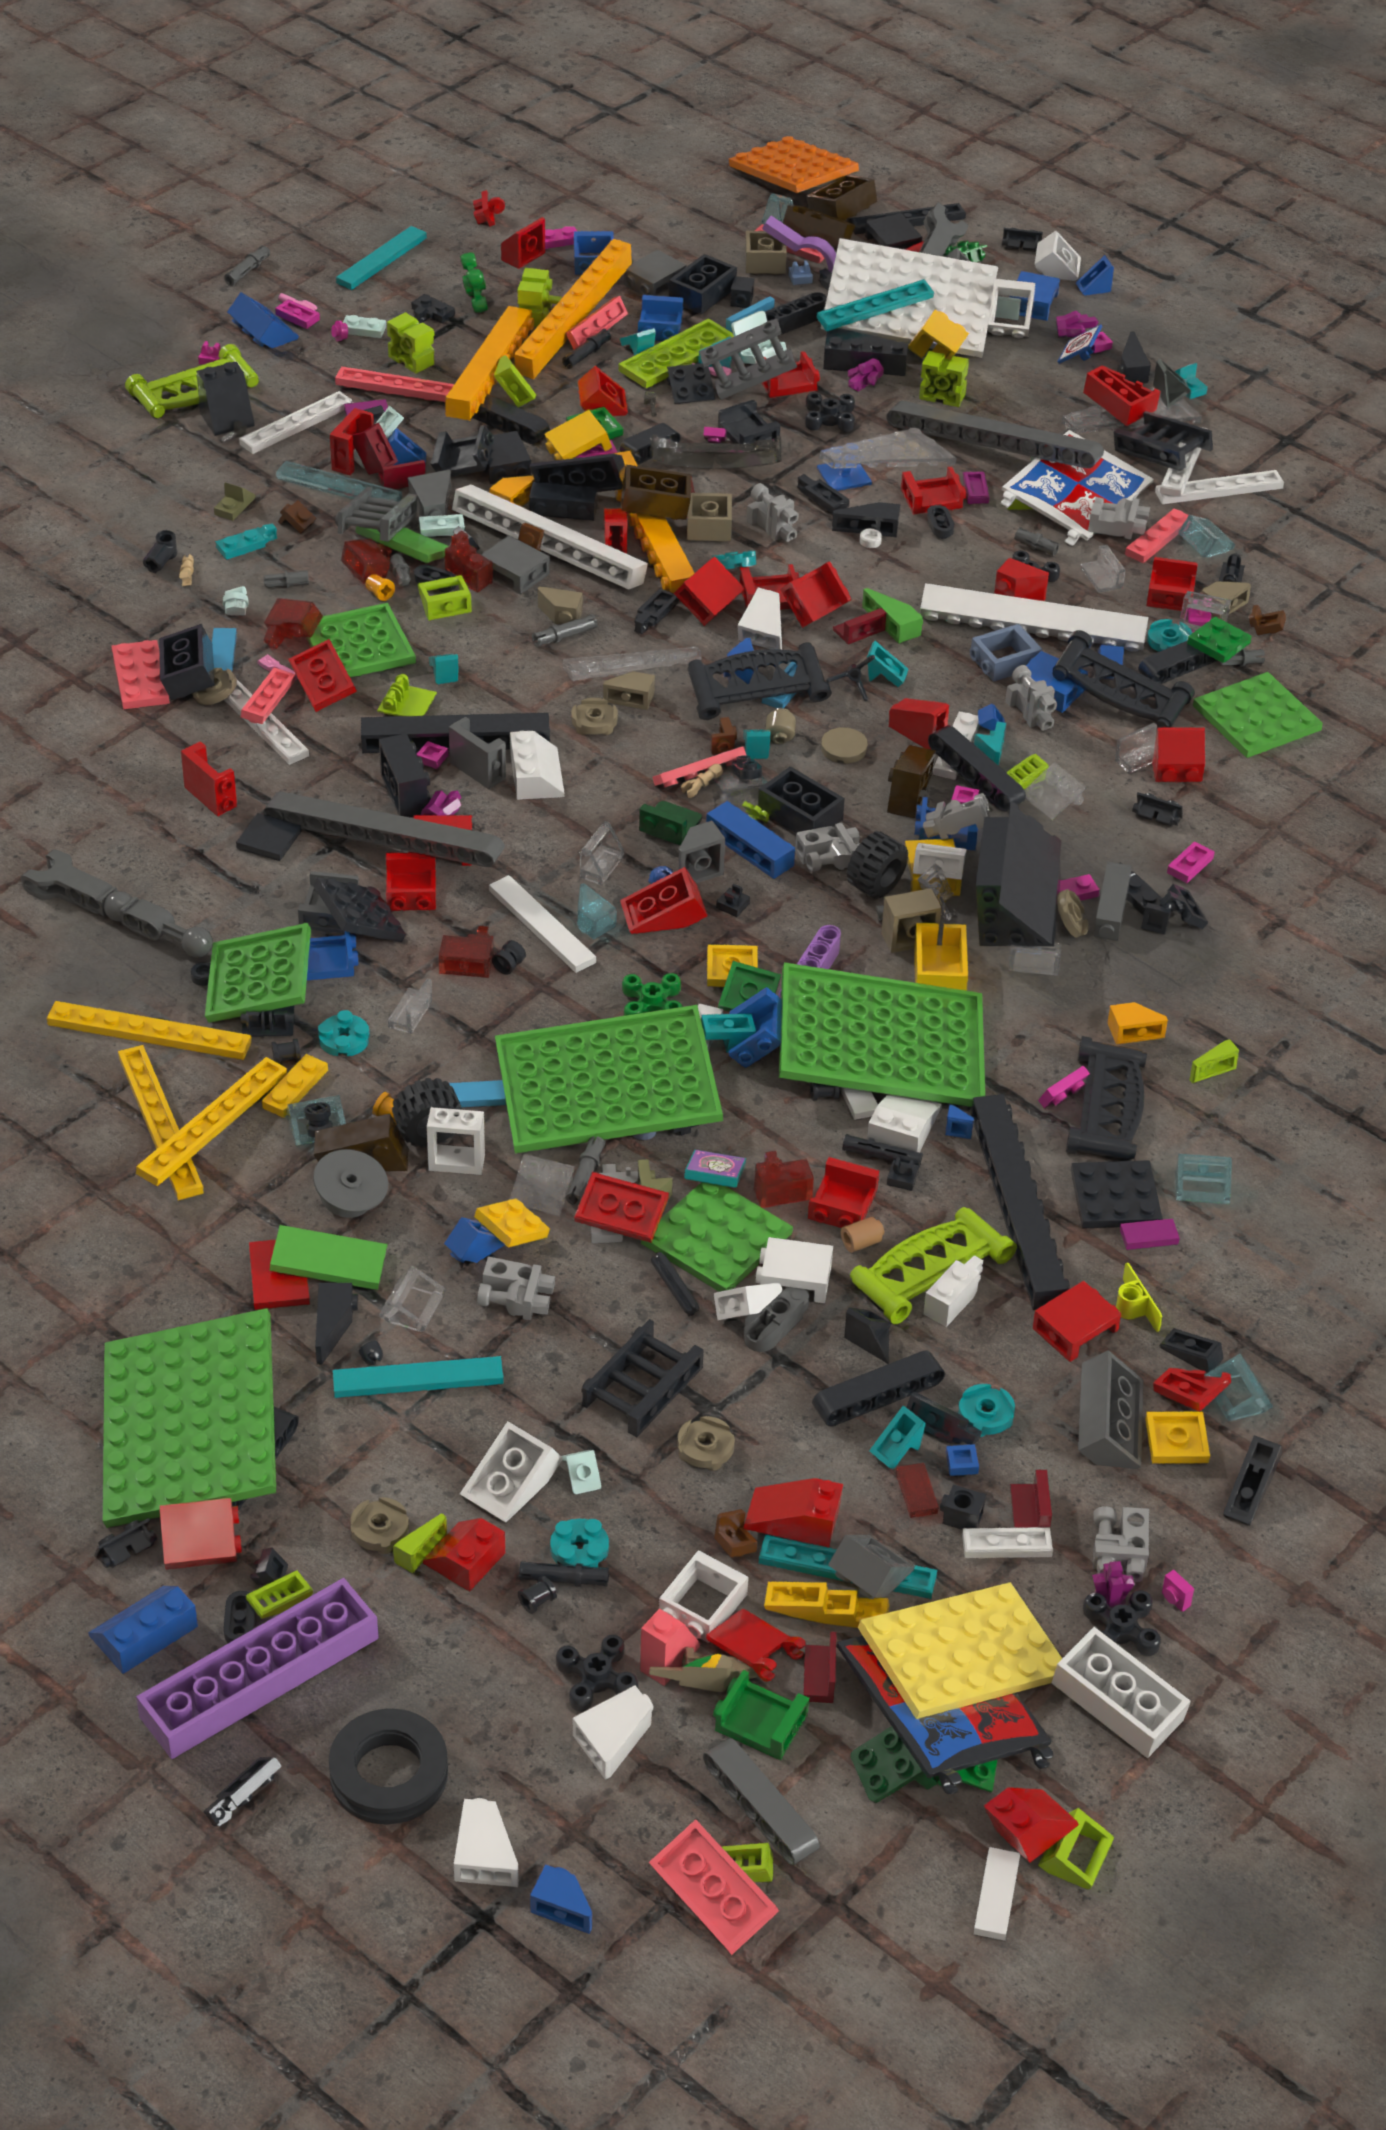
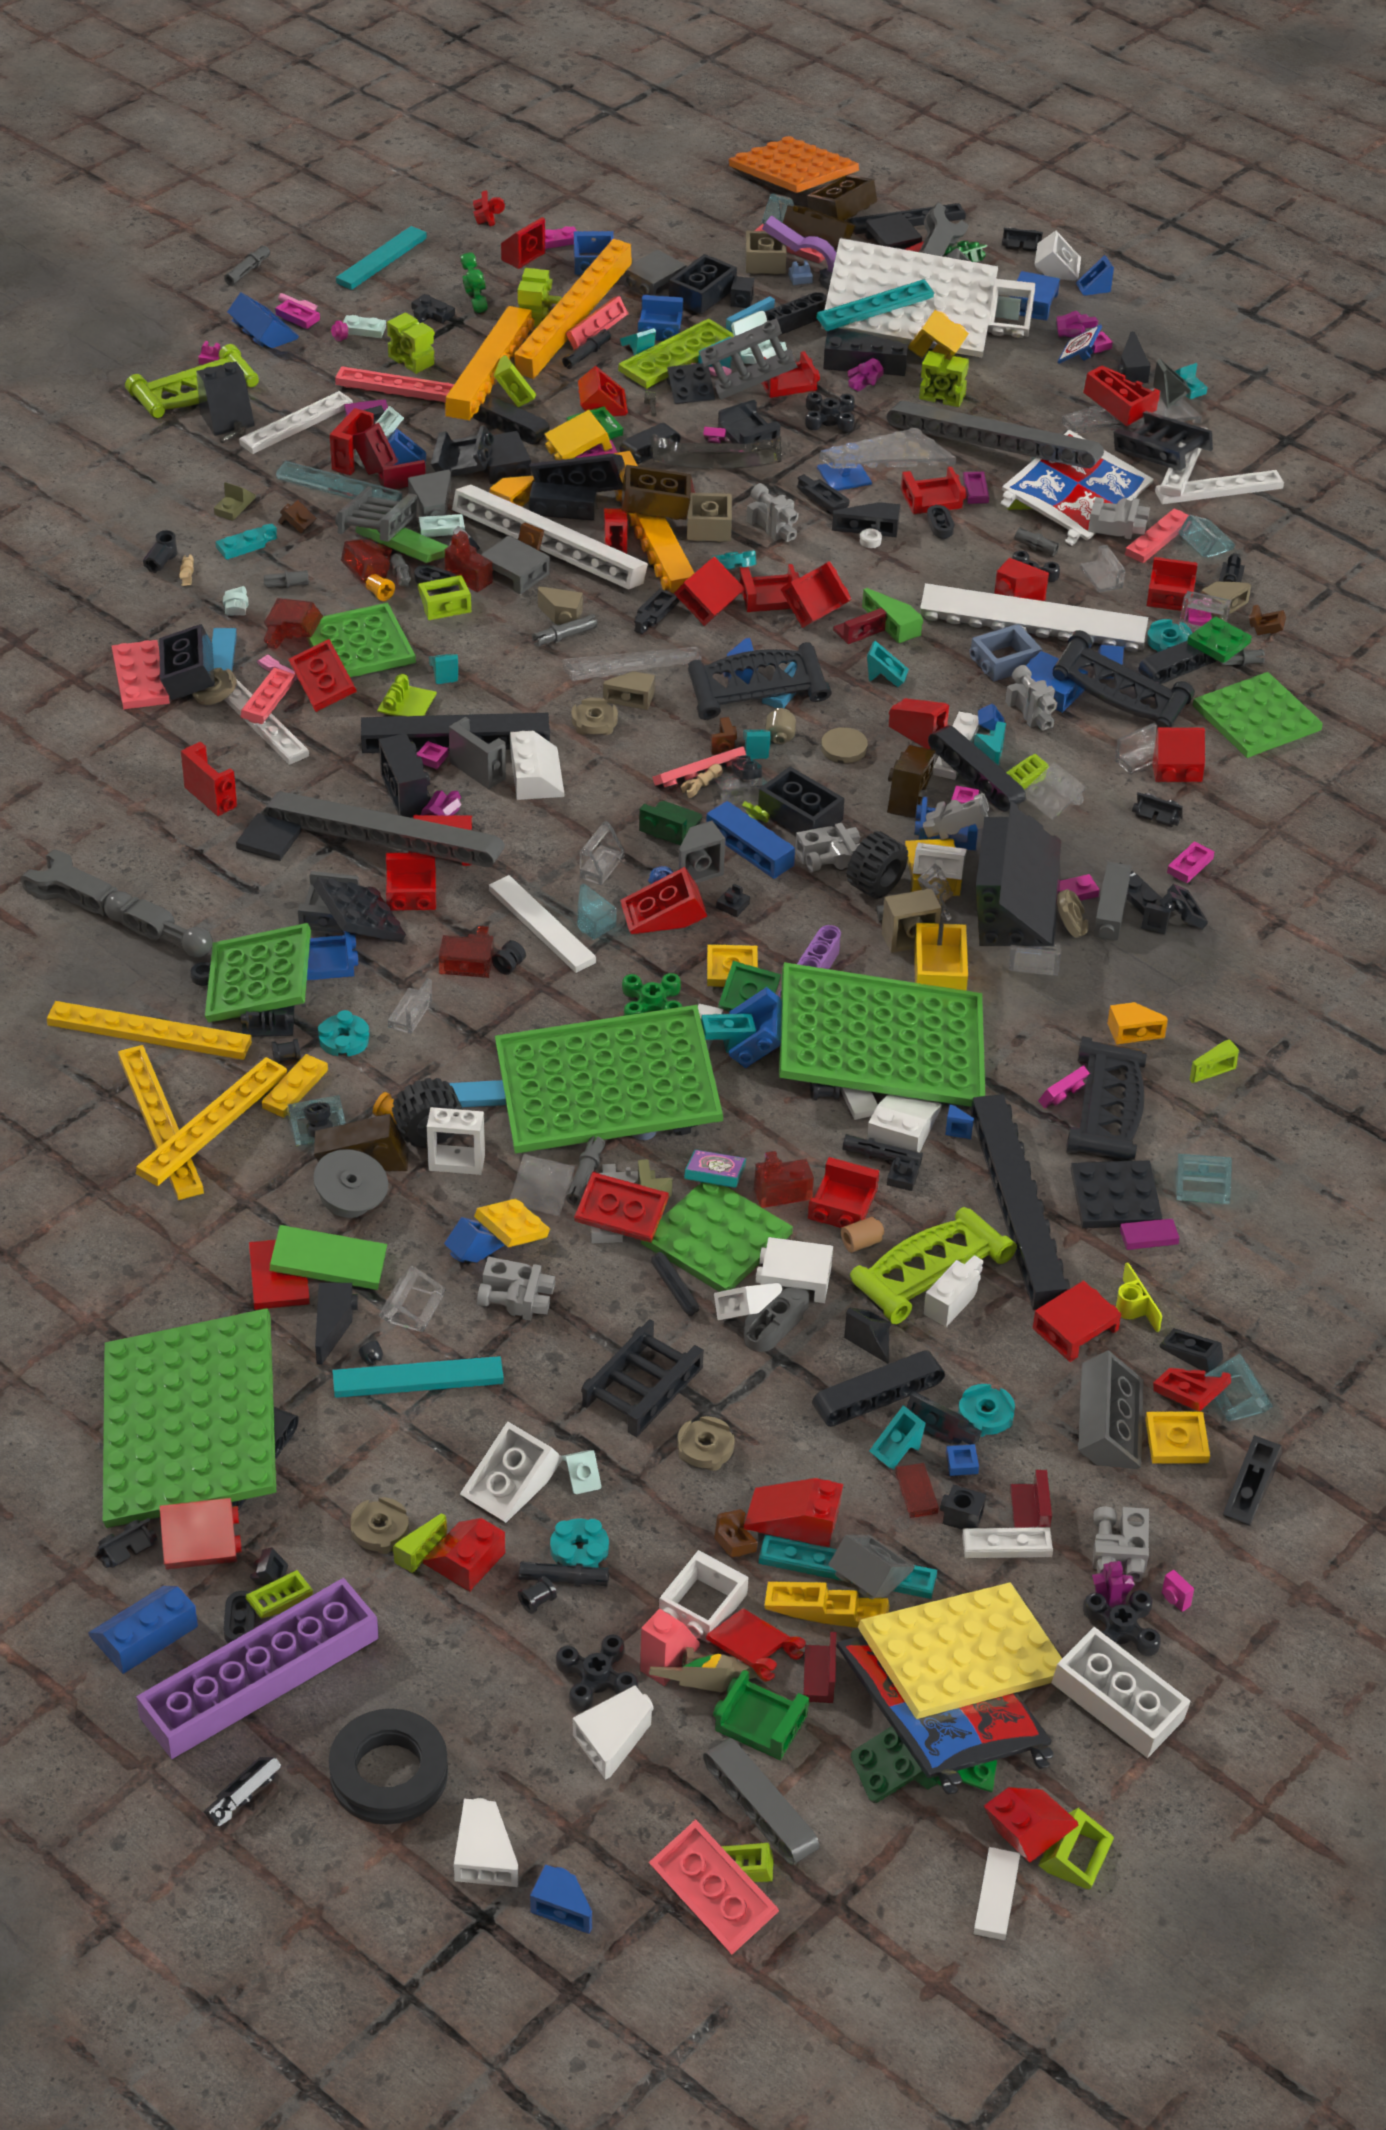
(762, 620): white slope -> none
(854, 674): black plant -> none

